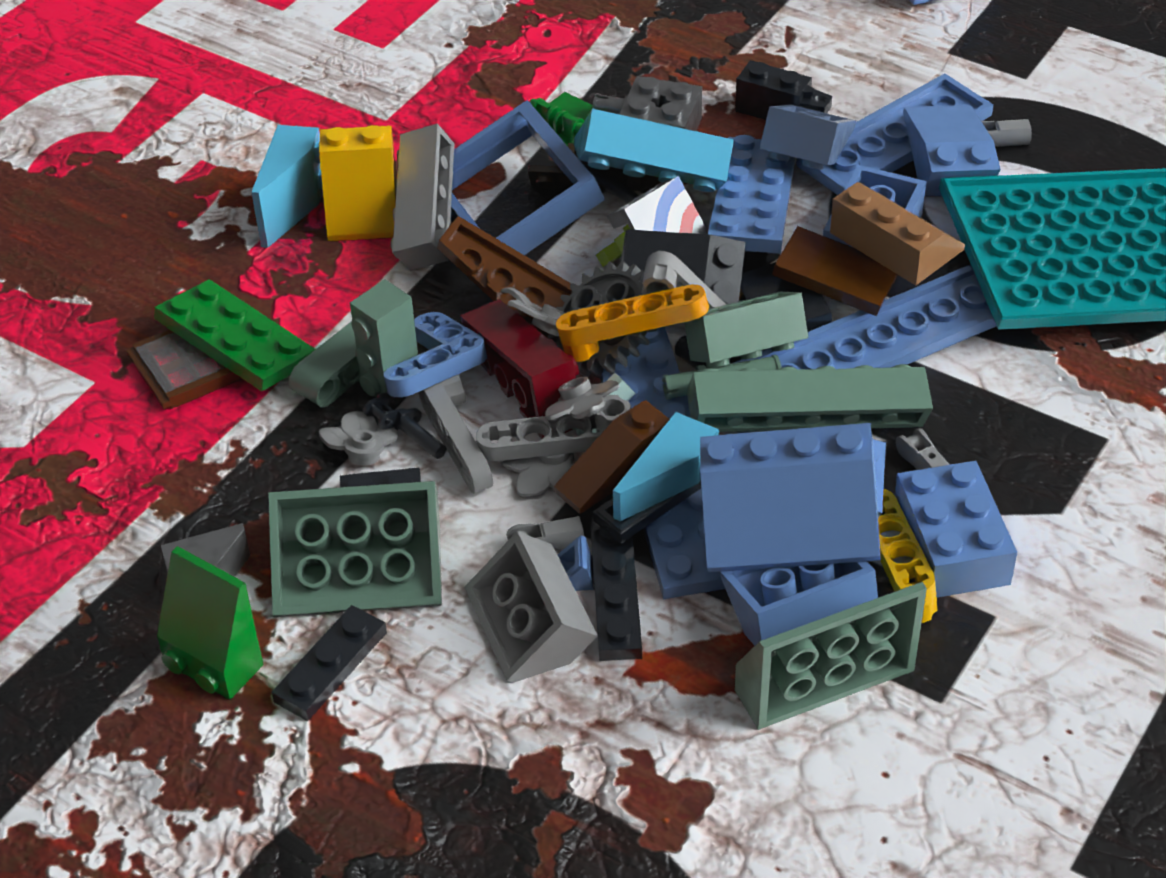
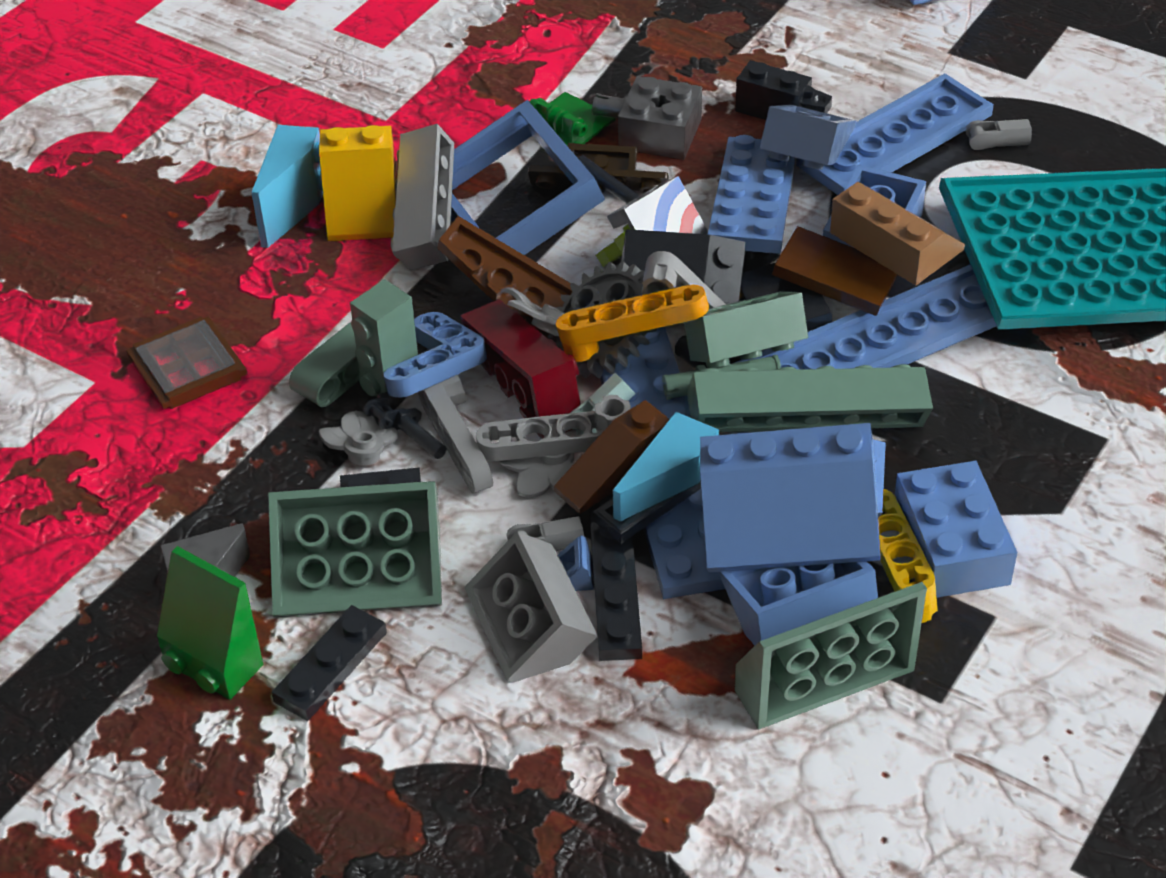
(233, 334): green plate -> none
(580, 398): light grey plate -> none
(653, 150): medium azure slope -> none
(925, 458): light grey bar -> none
(949, 144): medium blue slope -> none

